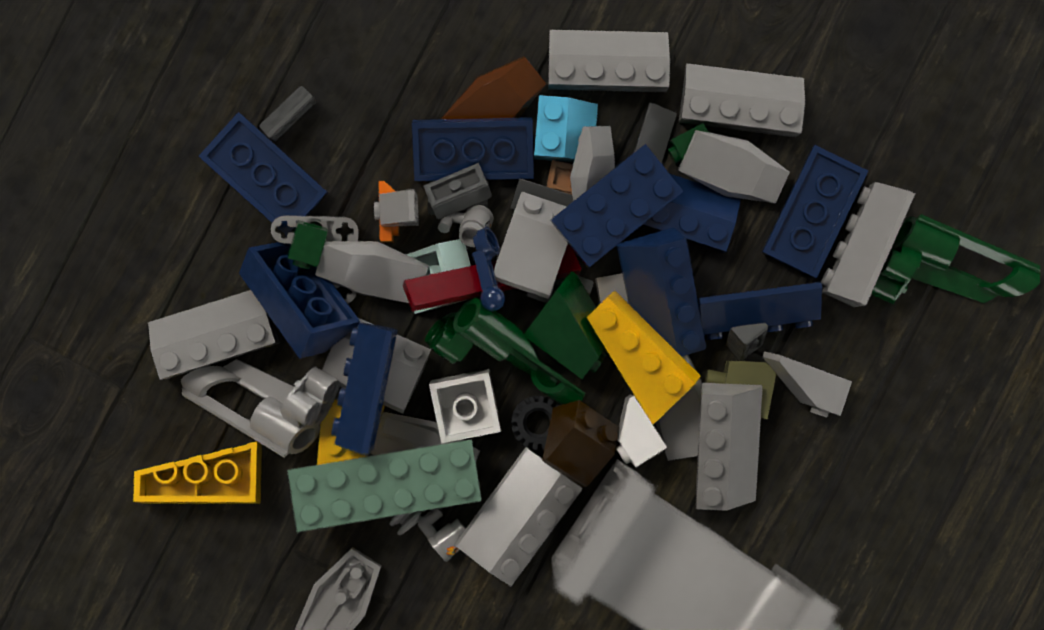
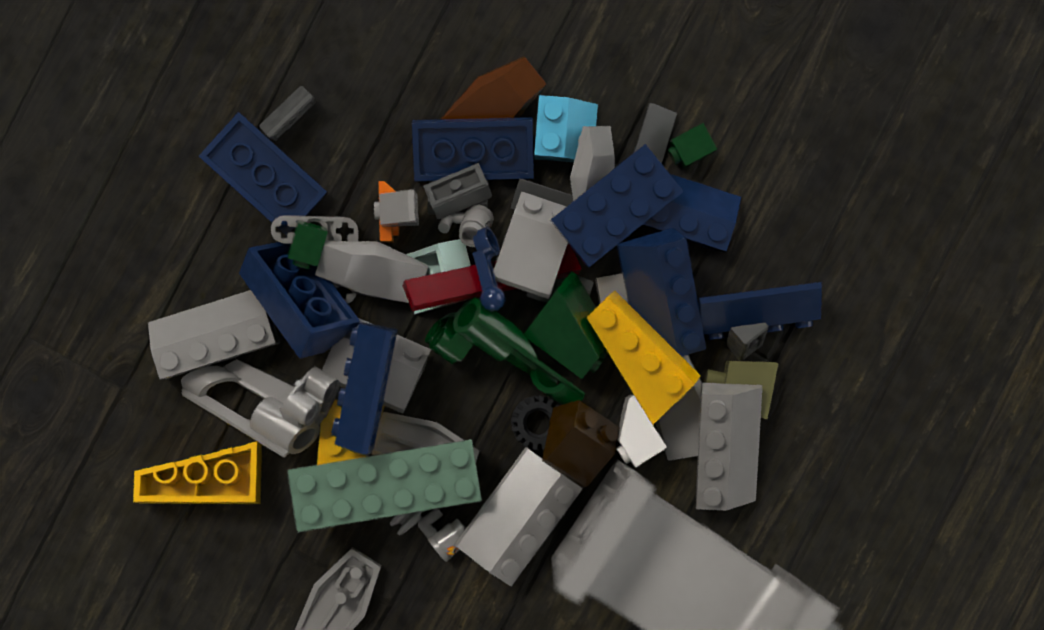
(465, 406): white slope -> none
(560, 176): medium nougat tile -> none
(608, 61): light grey slope -> none
(733, 167): light grey piece -> none
(742, 100): light grey slope -> none
(811, 386): light grey slope -> none
(814, 211): dark blue plate -> none
(867, 243): light grey slope -> none
(925, 254): dark green panel -> none

